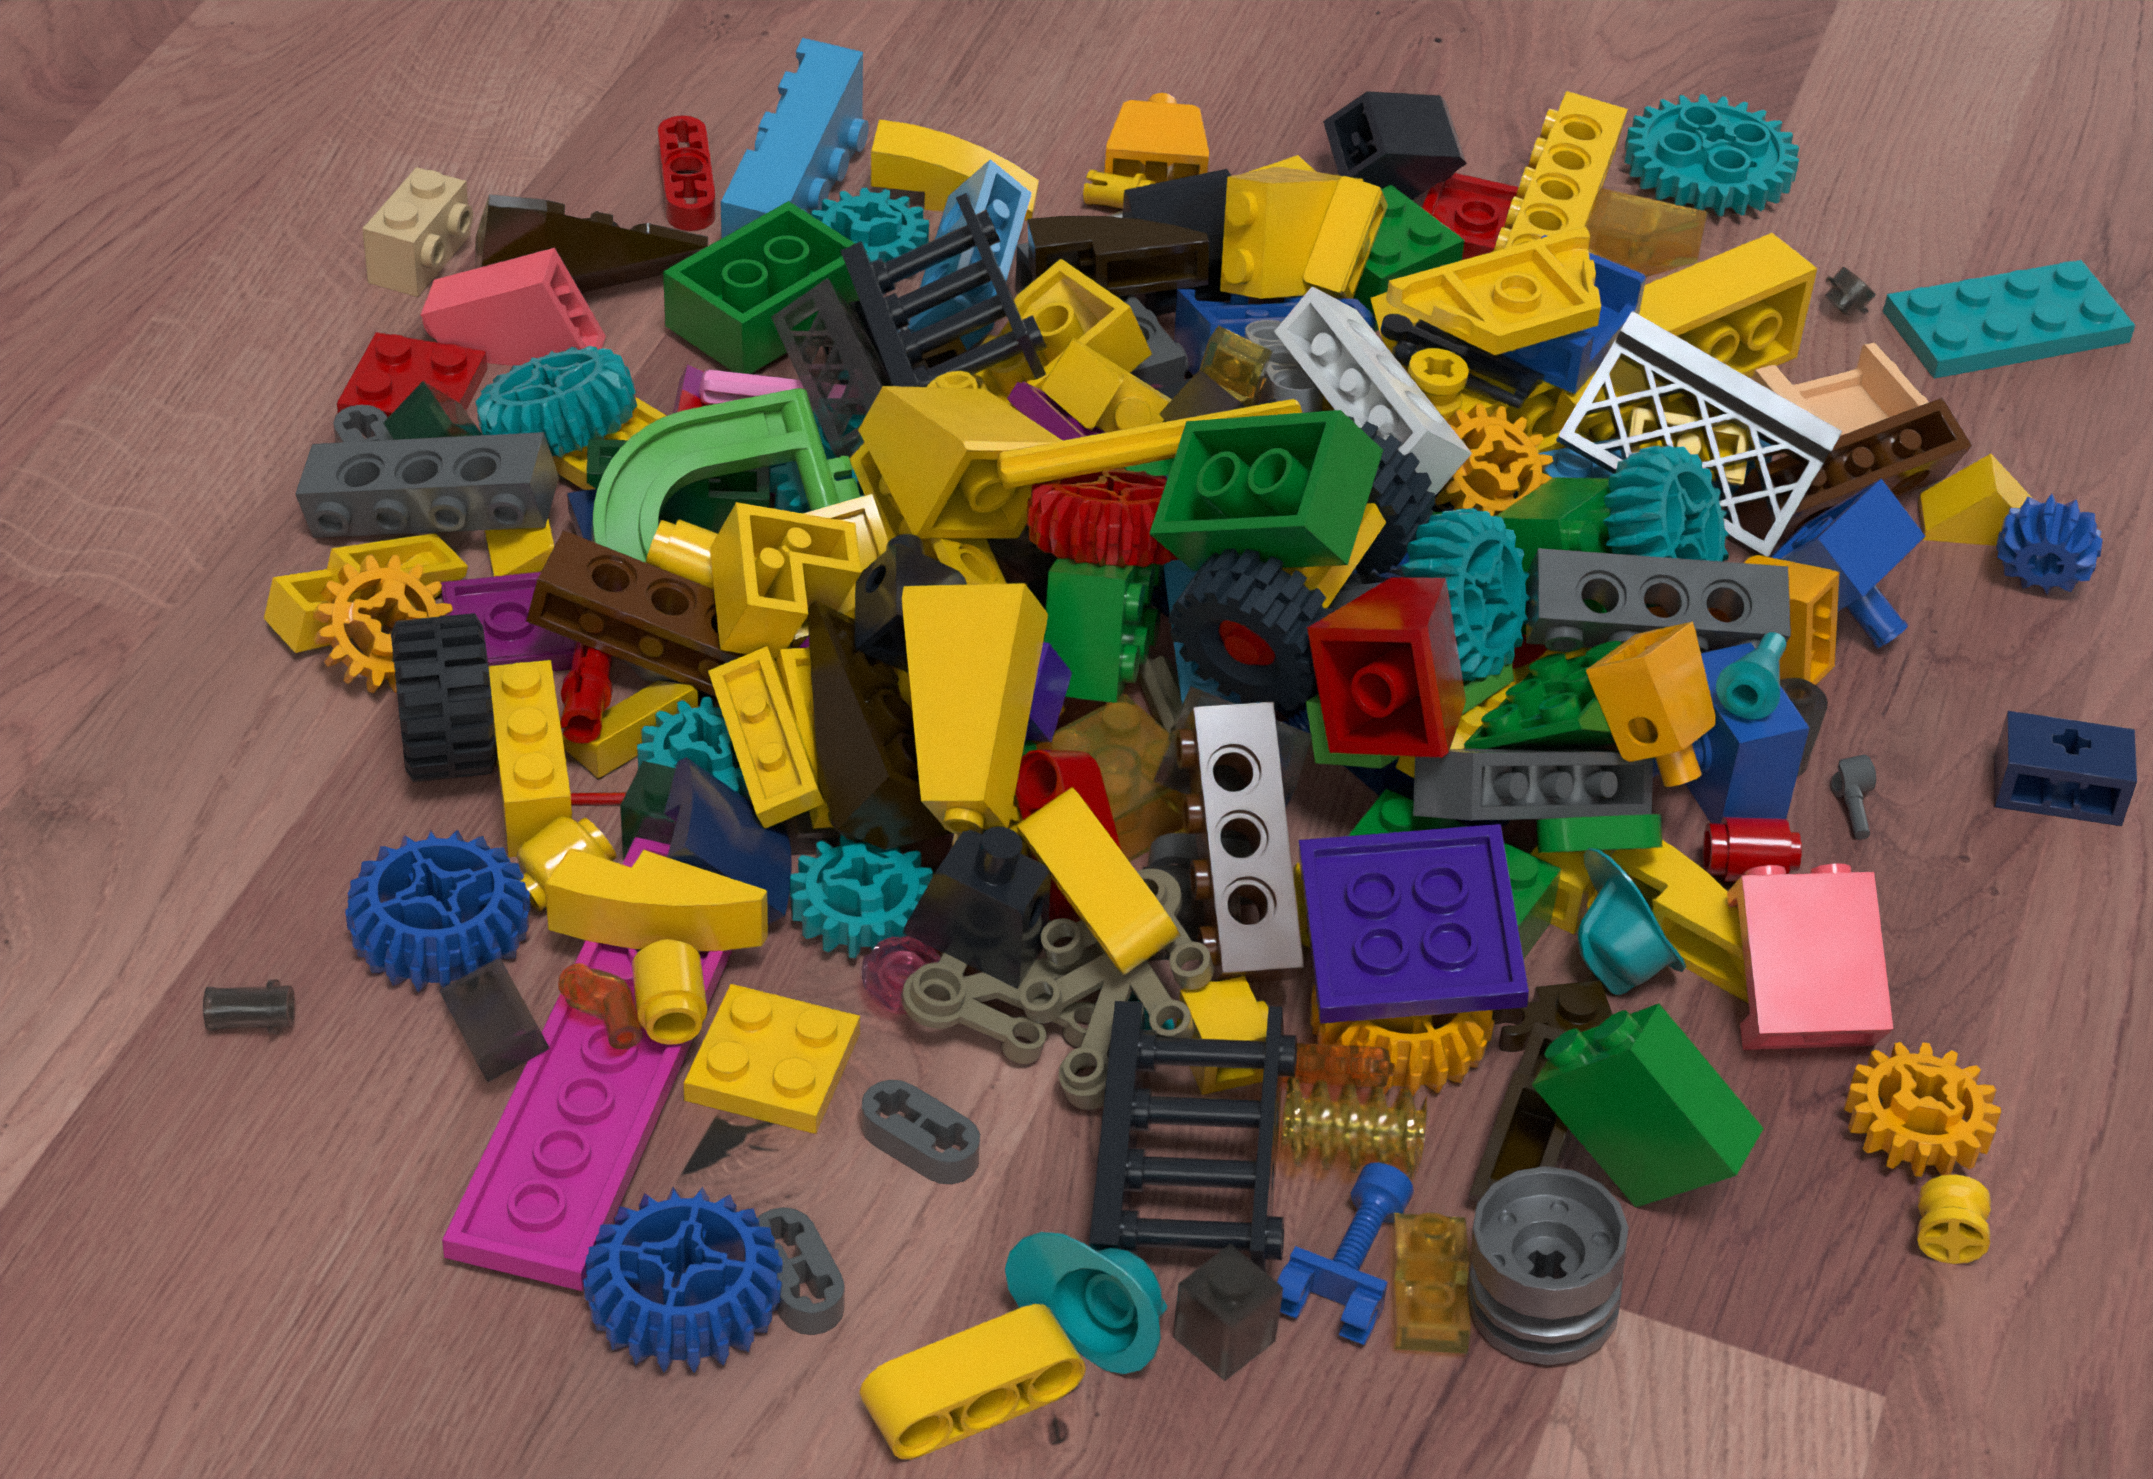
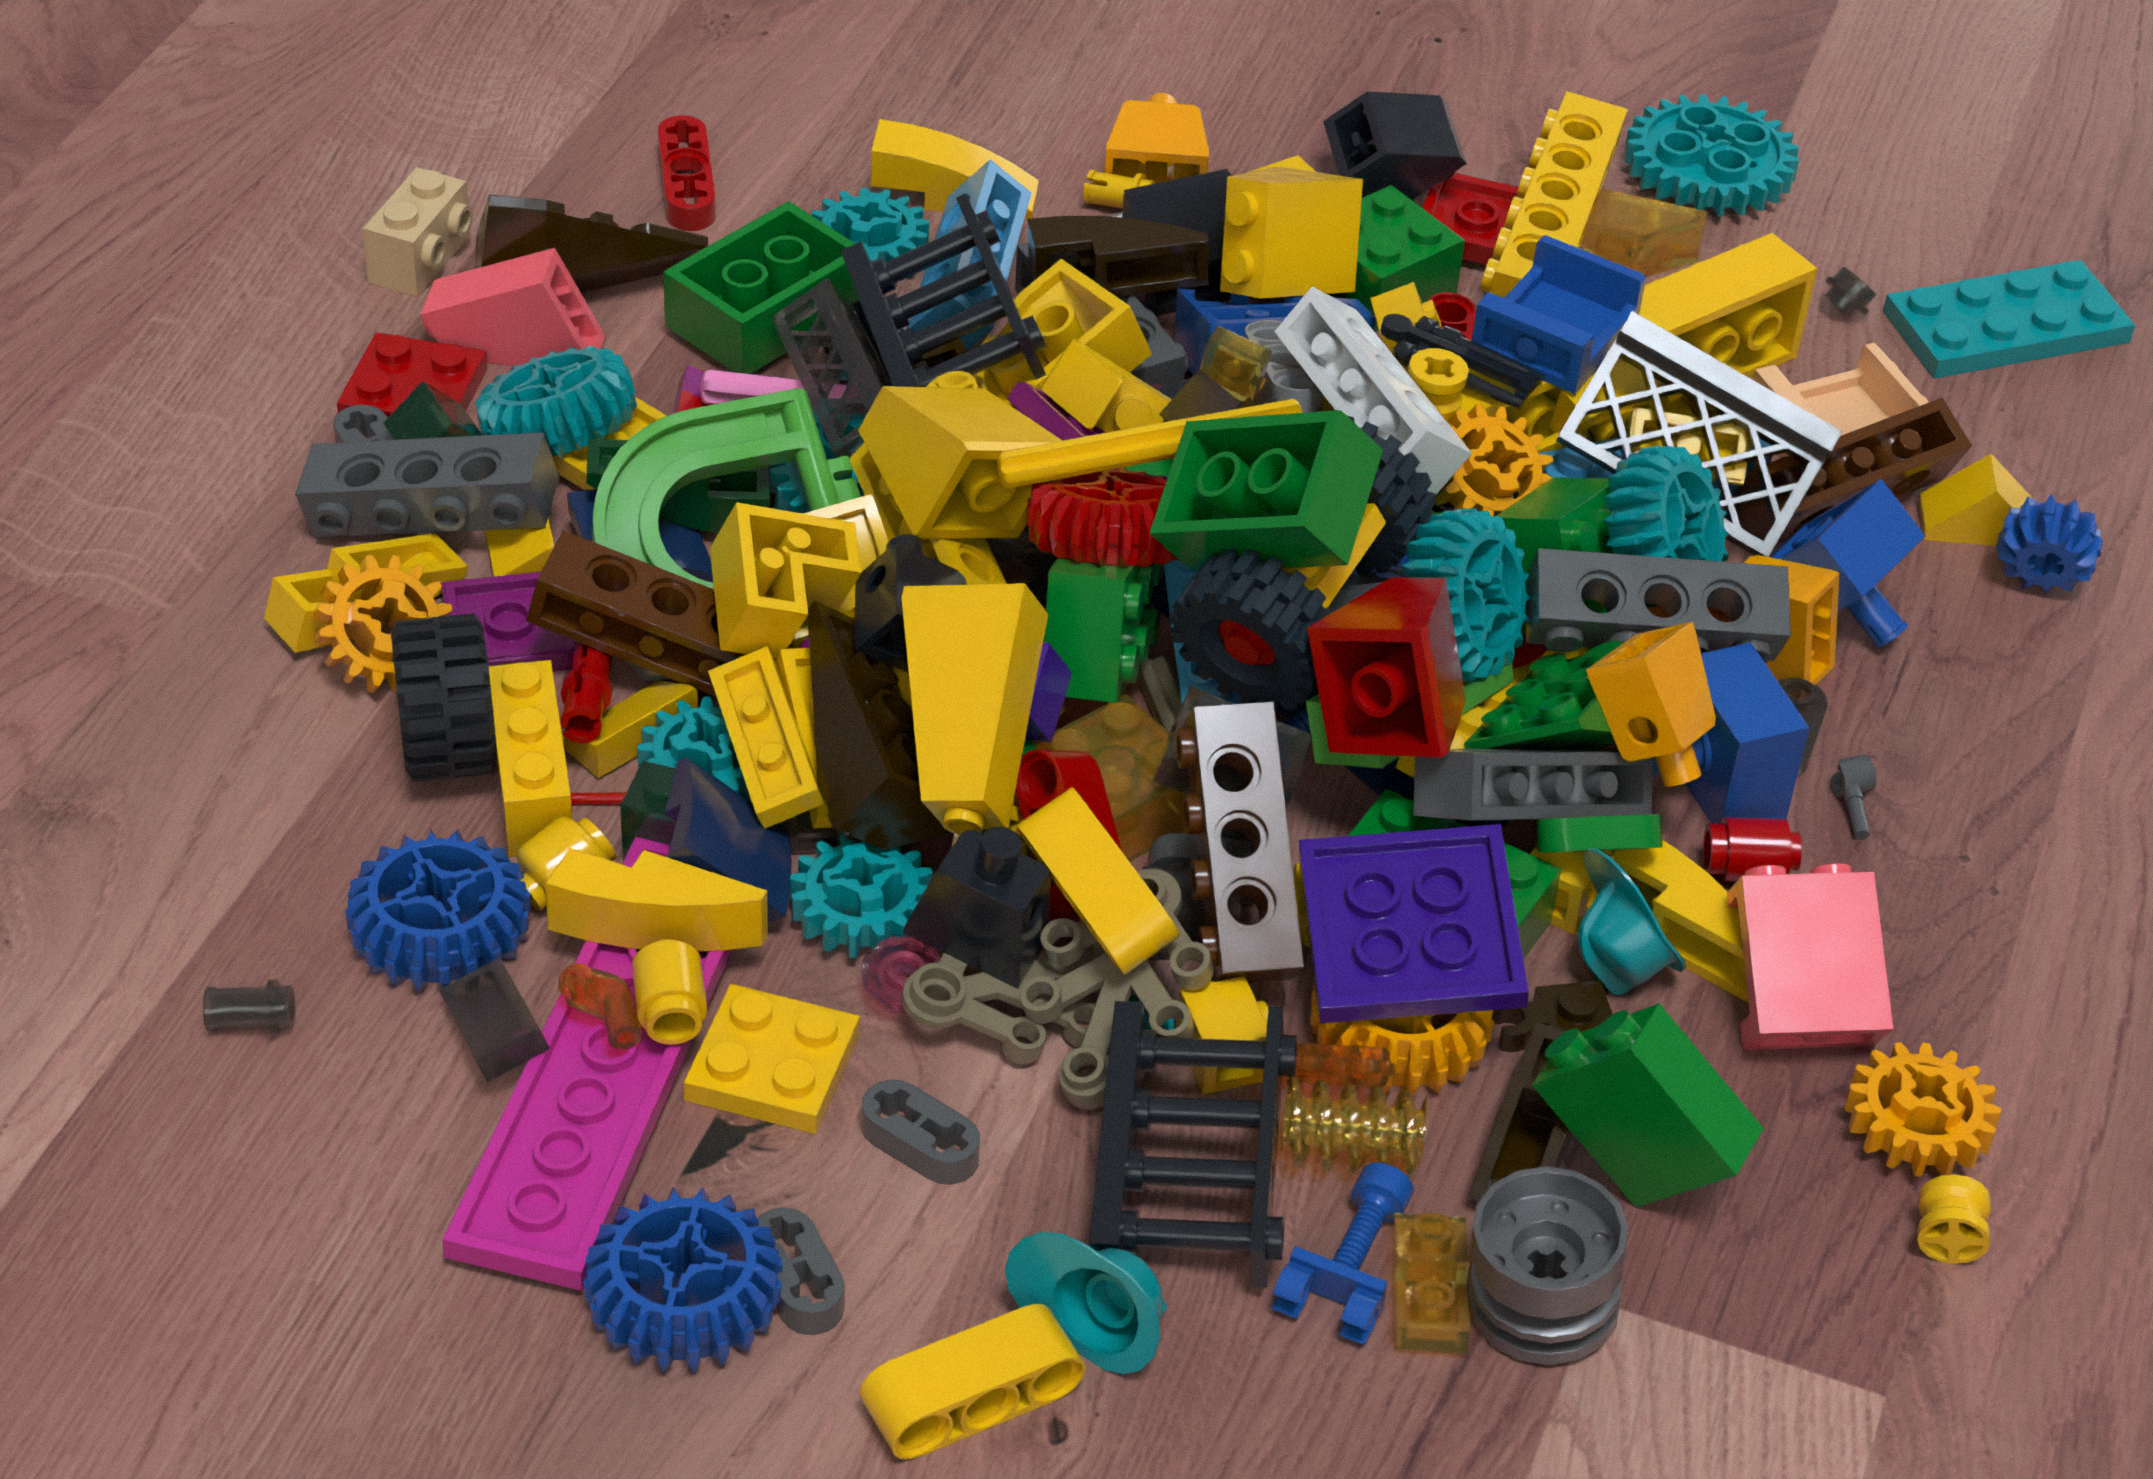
(683, 551): yellow brick -> none
(806, 141): dark azure wedge -> none
(1227, 1312): clear smoke brick -> none
(1346, 238): yellow slope -> none
(1508, 294): yellow wing -> none
(1753, 682): teal cone -> none
(2065, 768): dark blue brick -> none

